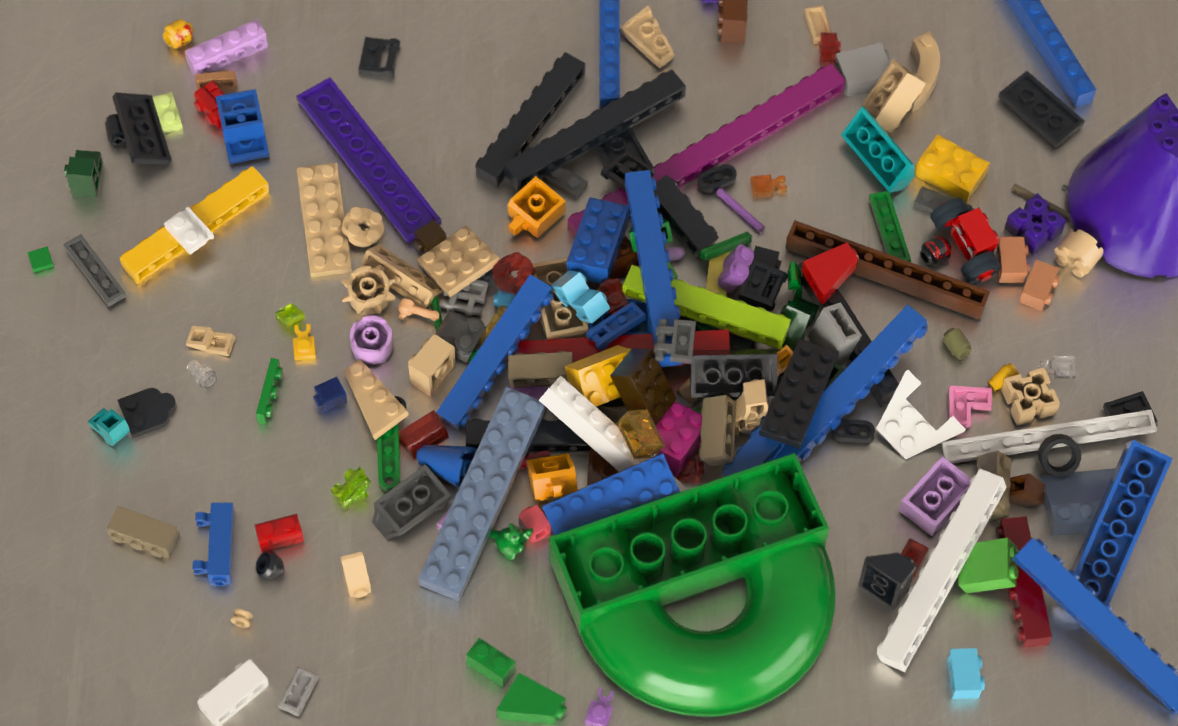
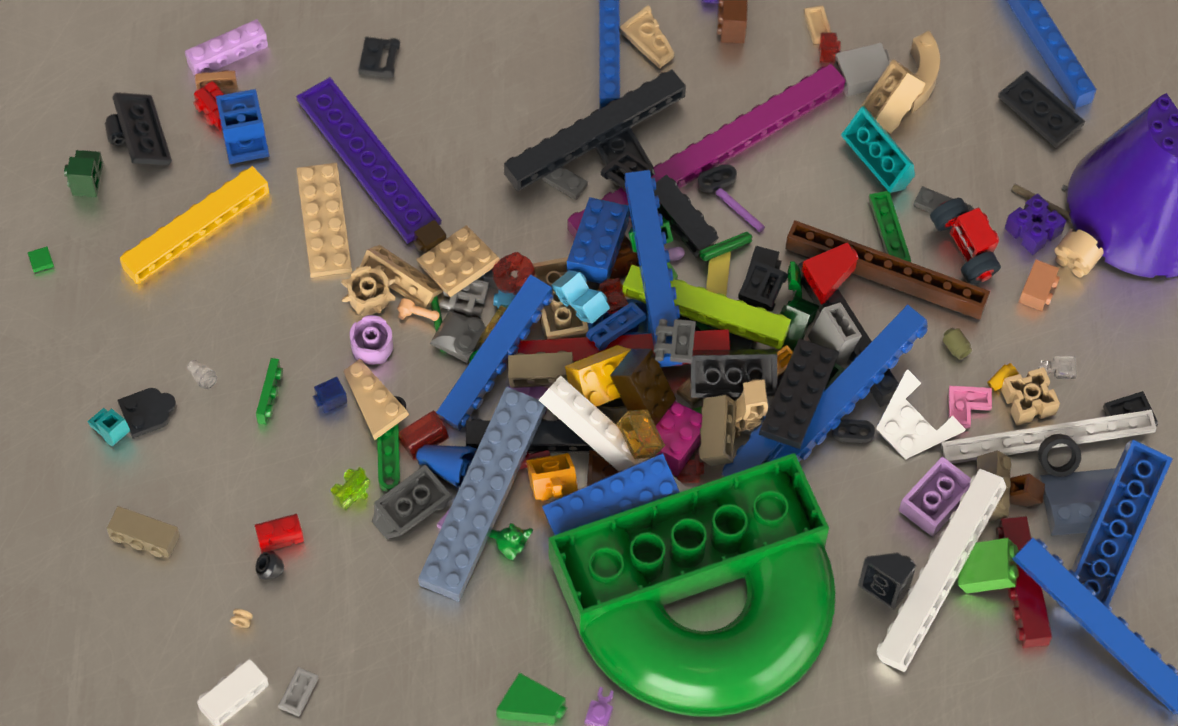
(94, 270): dark grey plate -> none
(167, 112): yellowish green plate -> none
(178, 33): yellow head -> none
(188, 230): white plate -> none
(209, 341): tan slope -> none
(220, 543): blue brick -> none
(289, 315): clear neon green plate -> none
(304, 345): yellow plate -> none
(355, 574): tan slope -> none
(367, 217): tan plate -> none
(431, 364): tan brick -> none
(491, 662): green brick -> none
(531, 118): black brick -> none
(535, 208): light orange hinge -> none
(536, 519): coral brick -> none
(735, 268): medium lavender brick -> none
(765, 186): clear orange plate -> none
(916, 552): clear red brick -> none
(935, 251): black head -> none
(951, 168): yellow brick -> none
(965, 673): medium azure brick -> none
(1012, 258): nougat brick -> none

